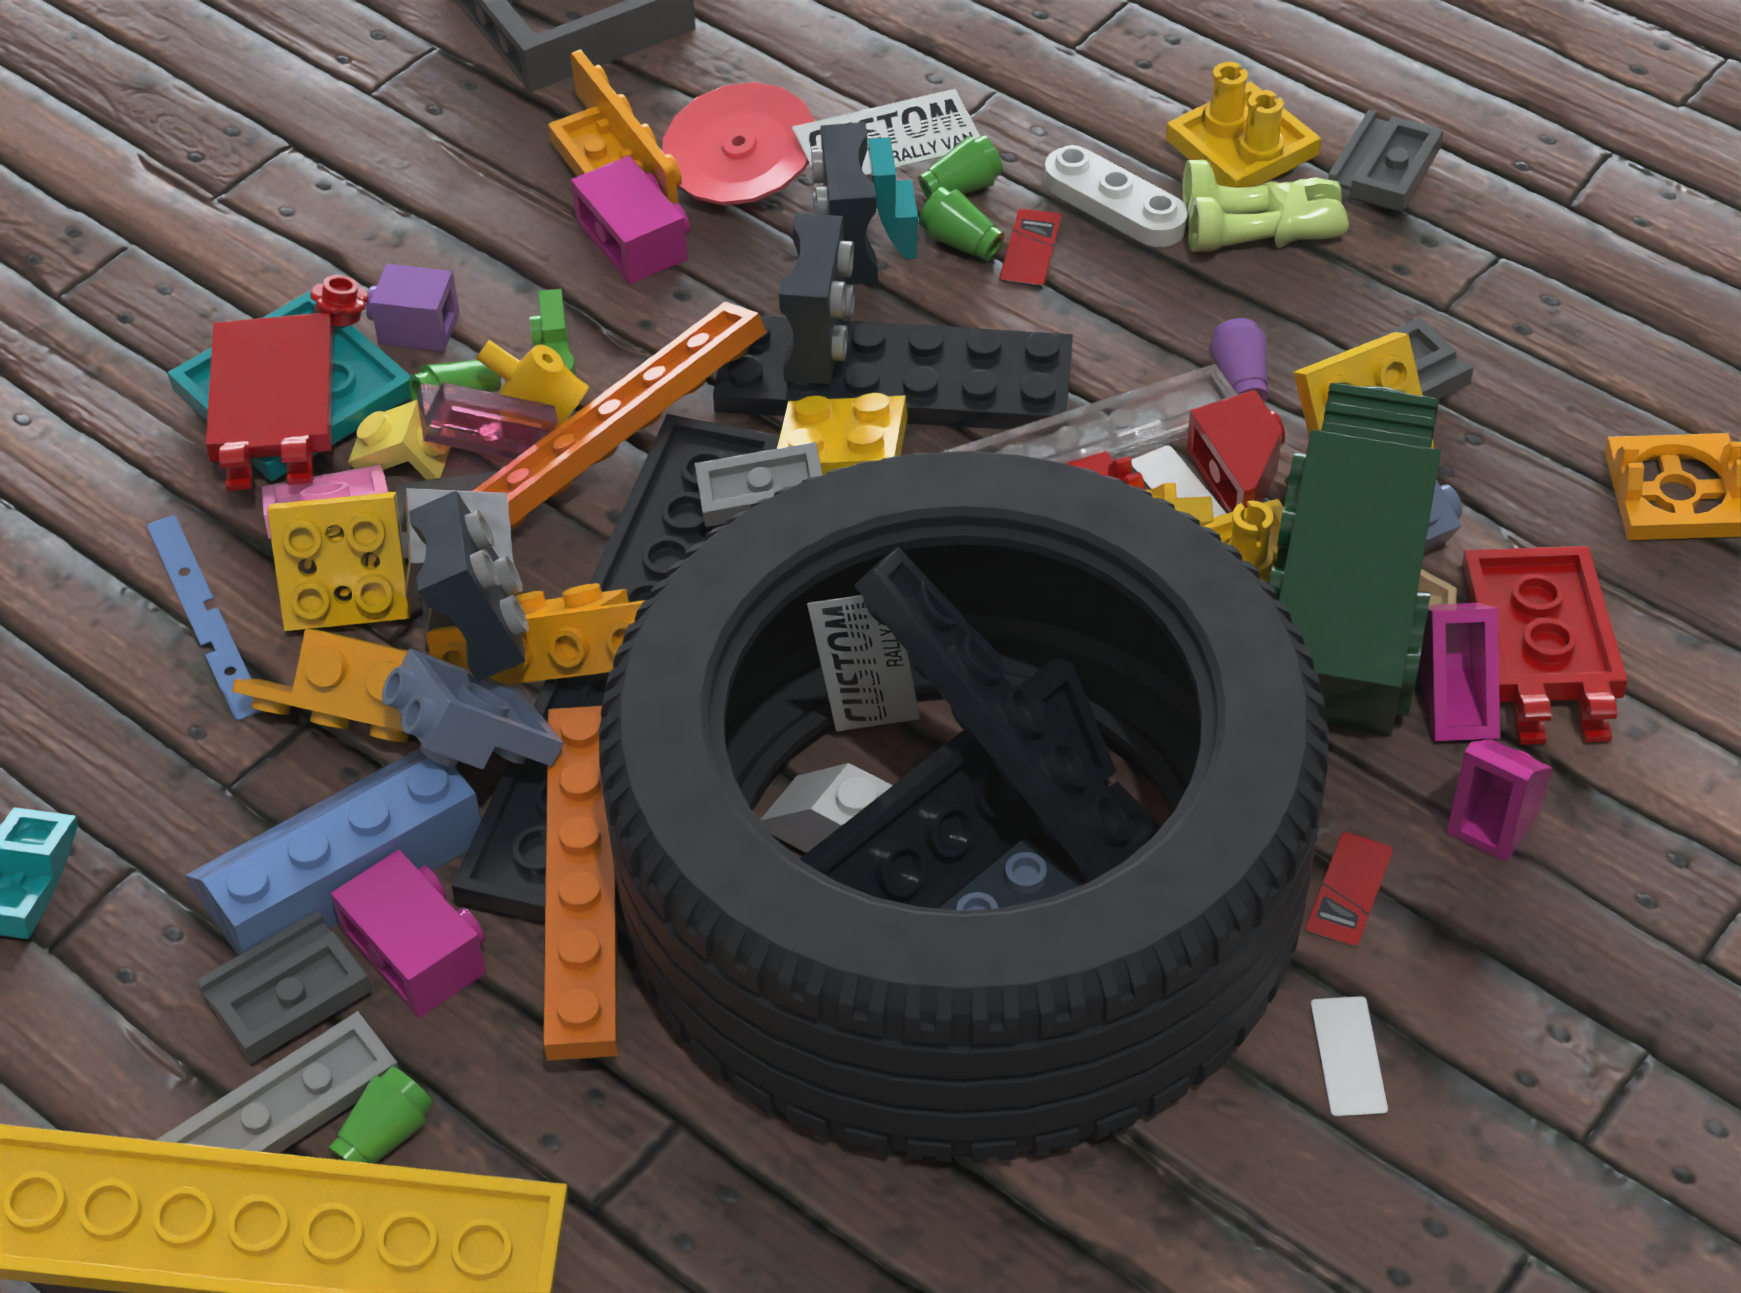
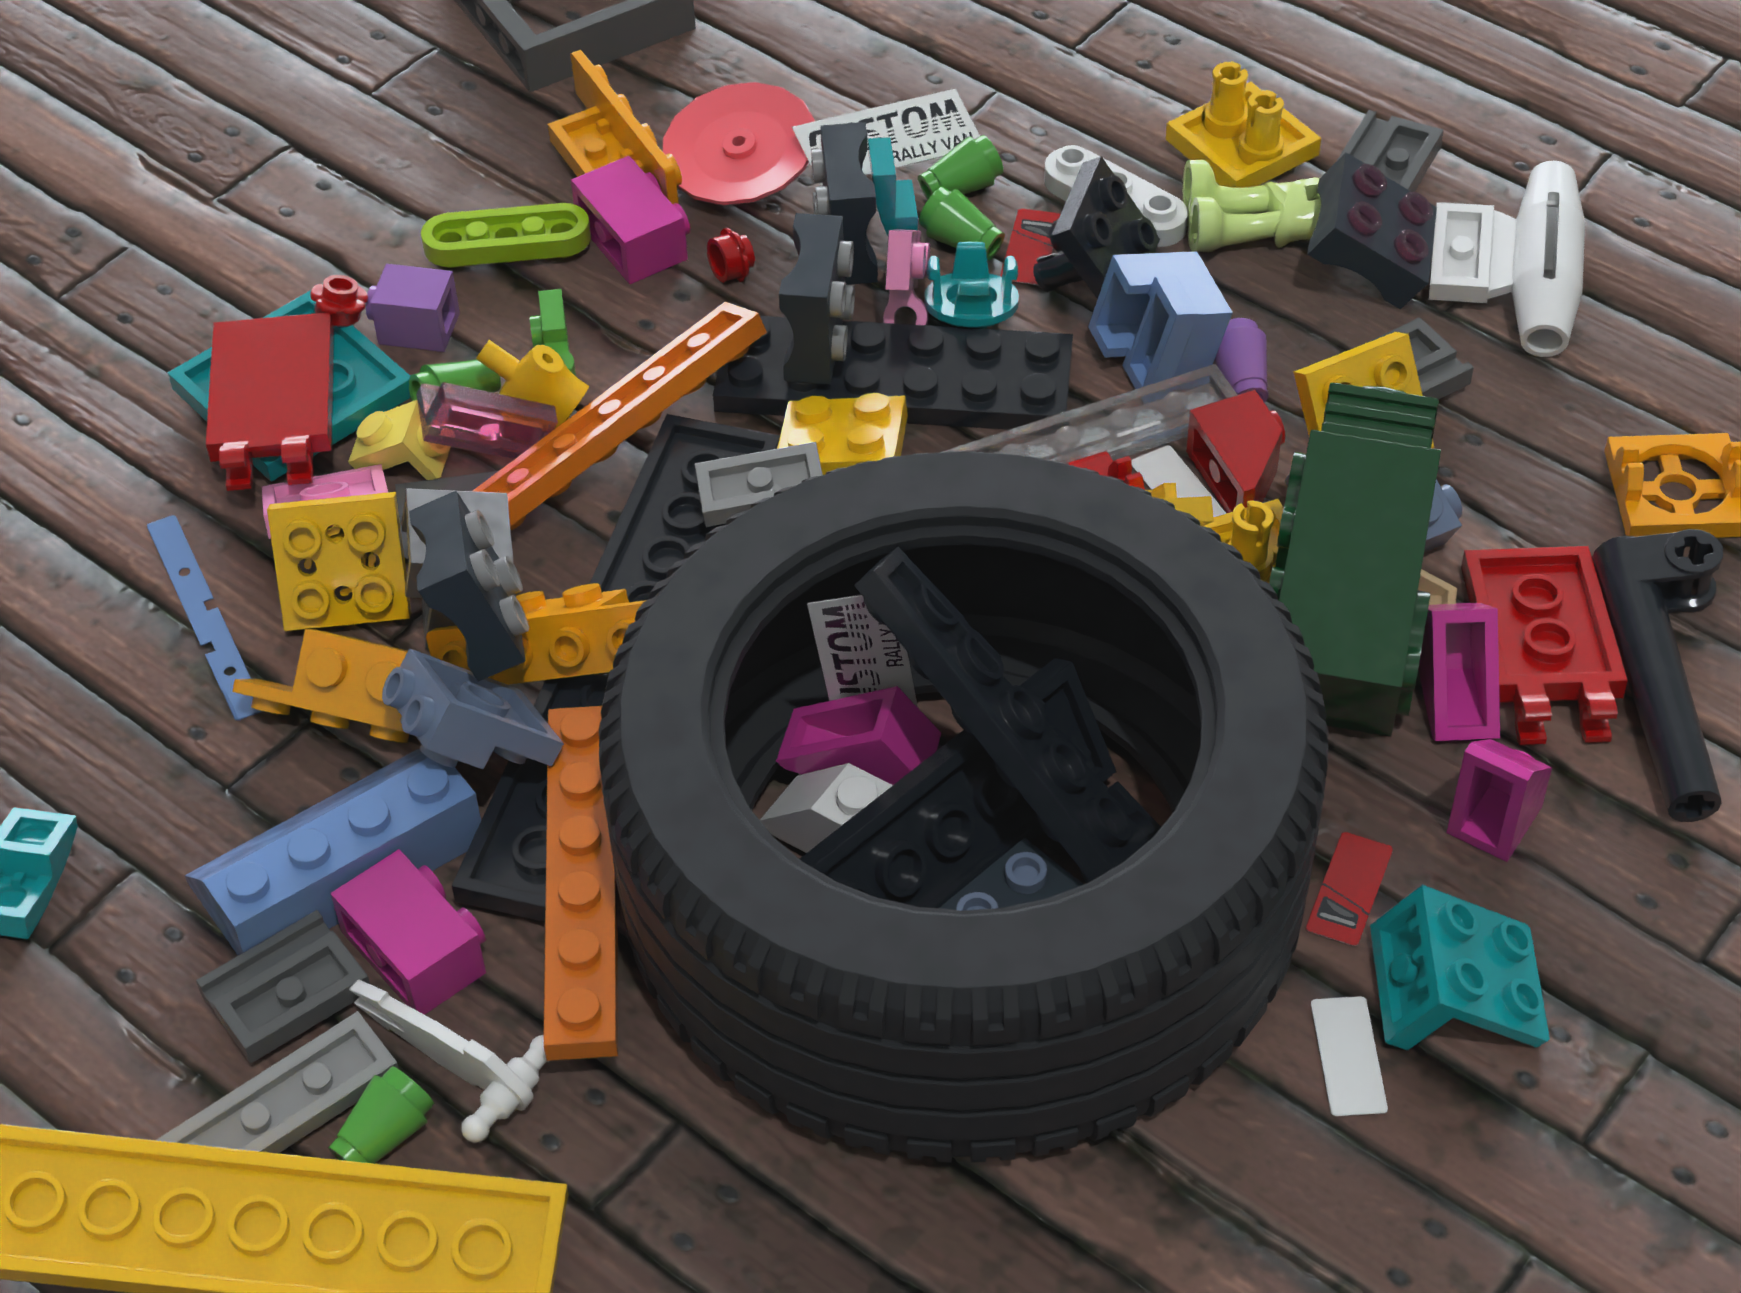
(504, 1085): none -> white piece
(506, 234): none -> lime plate
(730, 255): none -> red plate
(869, 730): none -> dark pink slope
(905, 265): none -> bright pink plate
(970, 293): none -> teal piece
(1092, 228): none -> black plate
(1159, 315): none -> medium blue plate
(1374, 229): none -> black brick
(1458, 962): none -> teal bracket
(1533, 256): none -> white plate
(1640, 585): none -> black axle

